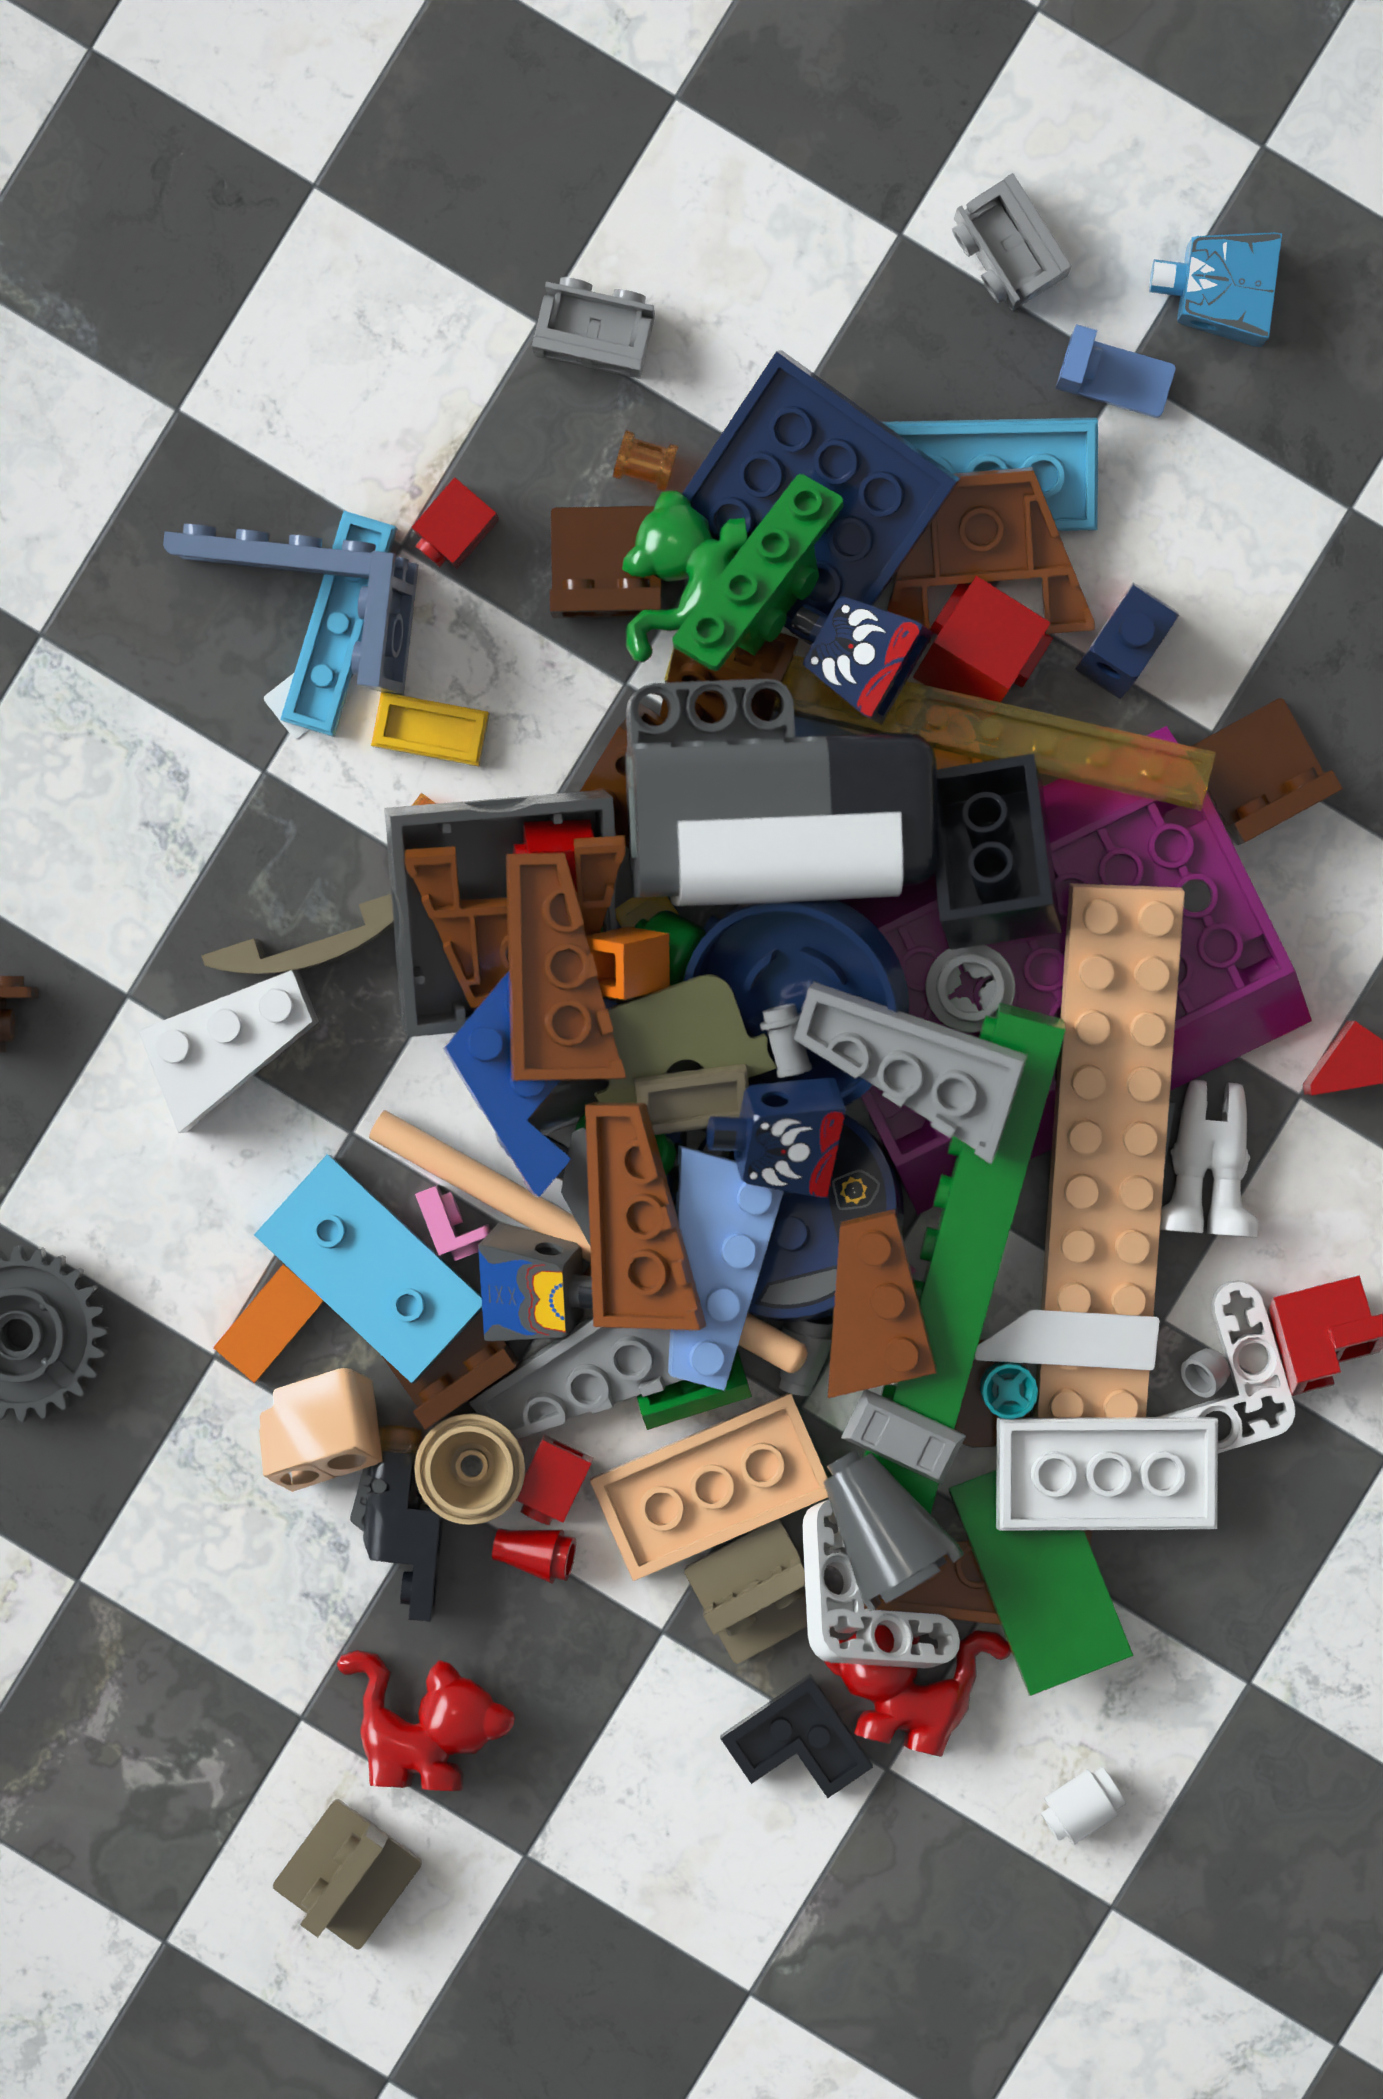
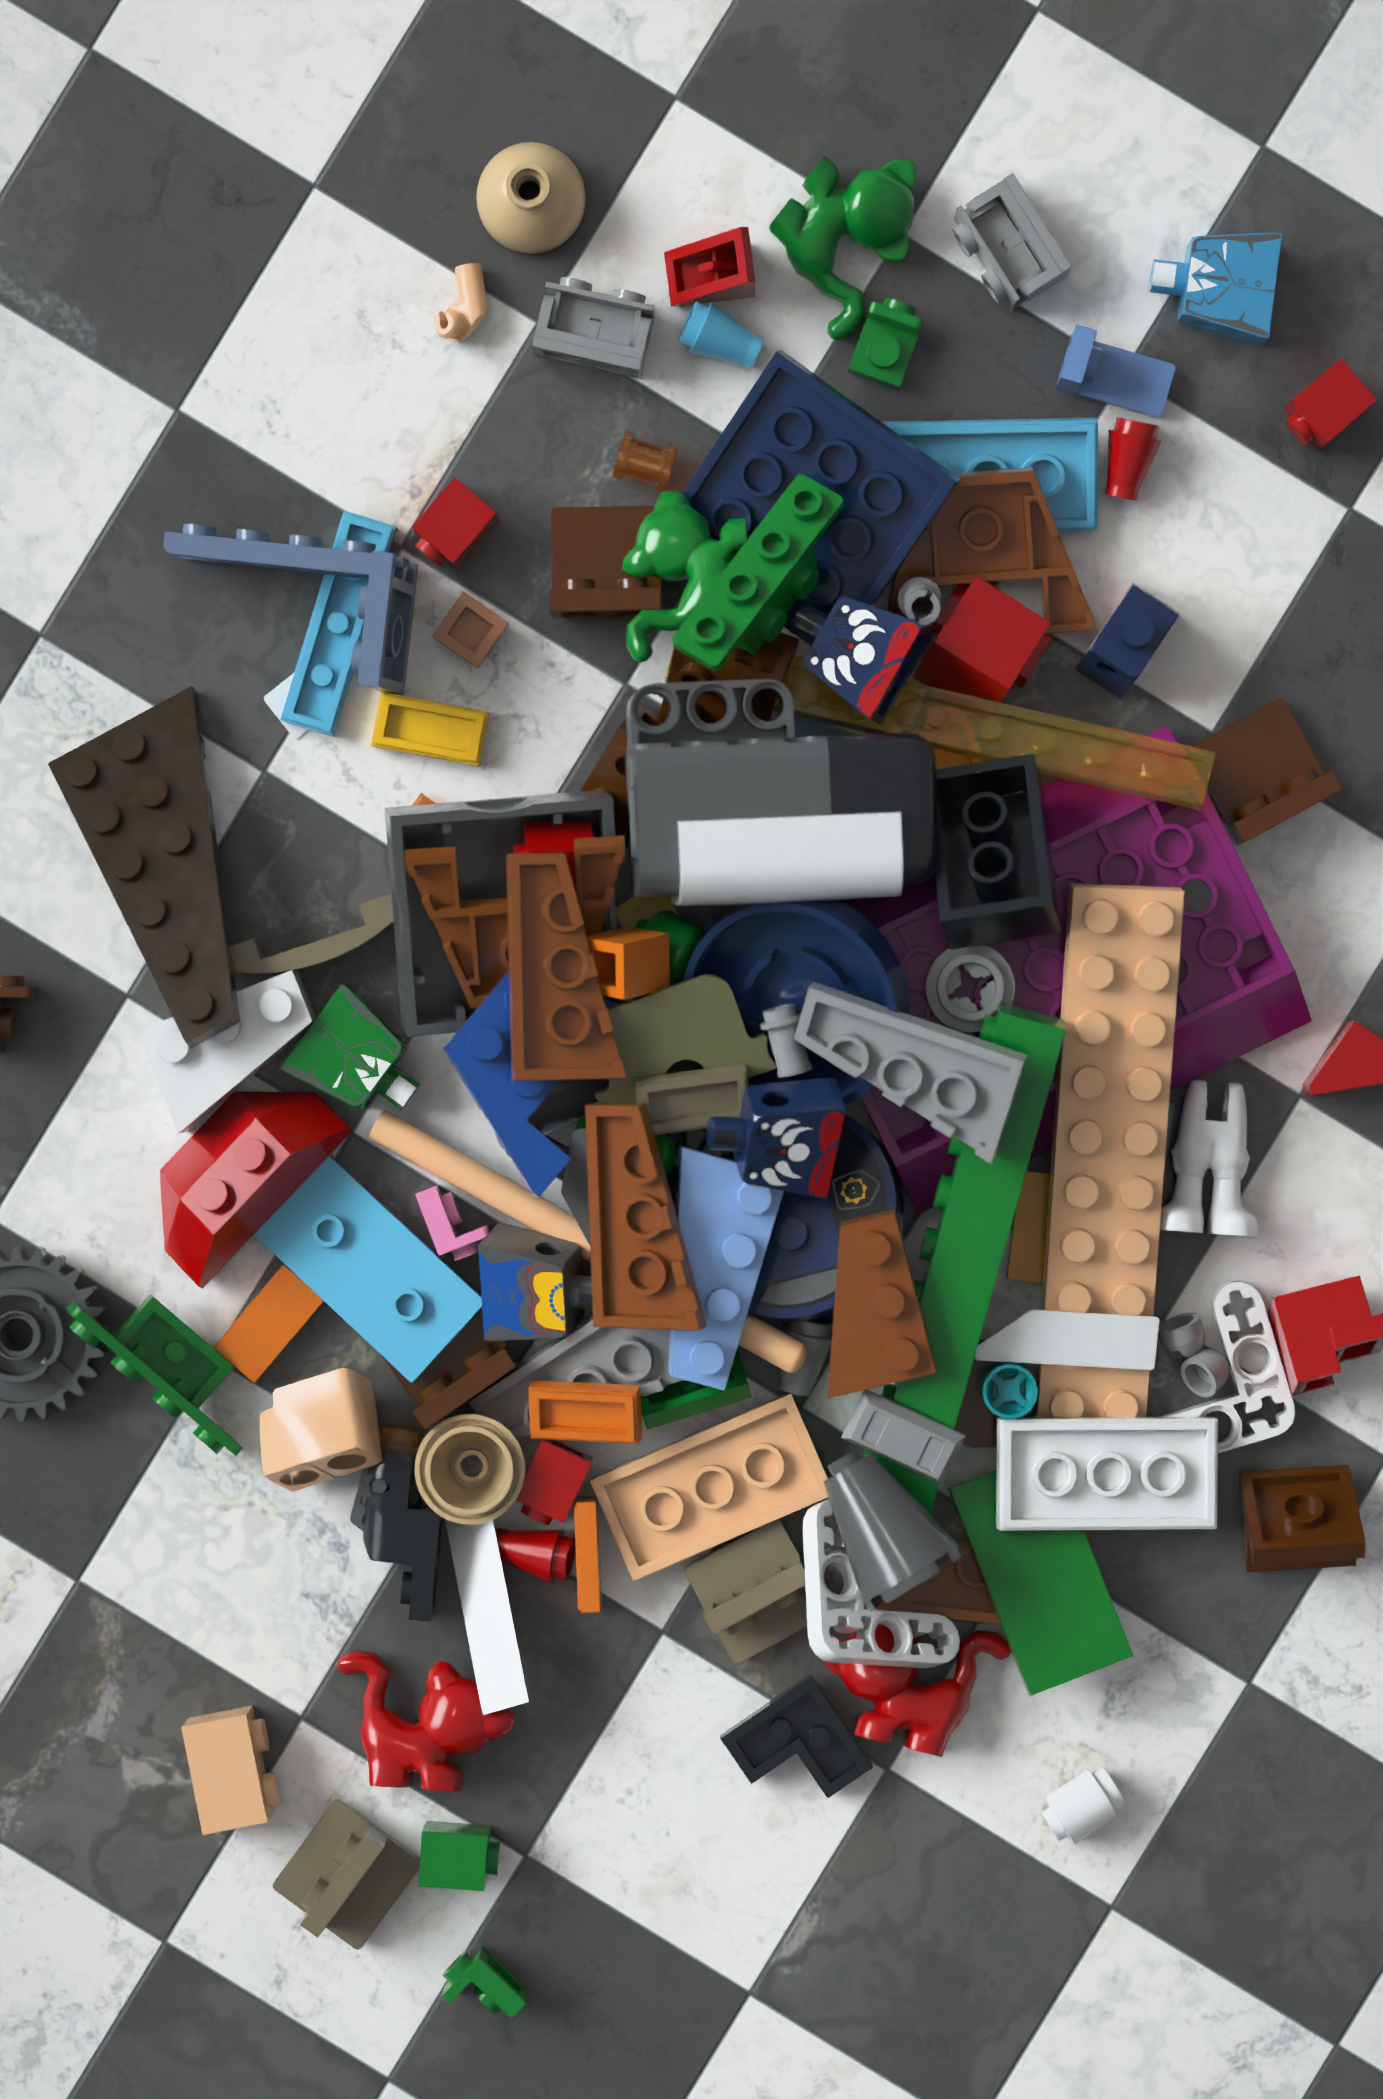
(154, 837): none -> dark brown wing
(170, 1358): none -> green bracket
(230, 1769): none -> light nougat brick
(241, 1173): none -> red wedge
(352, 1054): none -> green torso
(457, 1856): none -> green brick
(468, 309): none -> light nougat arm
(470, 630): none -> nougat plate
(487, 1615): none -> white sticker
(495, 1983): none -> green bracket
(534, 223): none -> tan piece
(585, 1411): none -> orange tile
(587, 1554): none -> orange tile
(711, 269): none -> red slope
(719, 336): none -> medium azure cone
(871, 210): none -> green animal
(886, 343): none -> green bracket
(915, 588): none -> light grey pin
(1029, 1230): none -> light orange tile
(1130, 455): none -> red cone
(1182, 1335): none -> light grey hinge
(1300, 1518): none -> reddish brown bracket
(1328, 406): none -> red brick

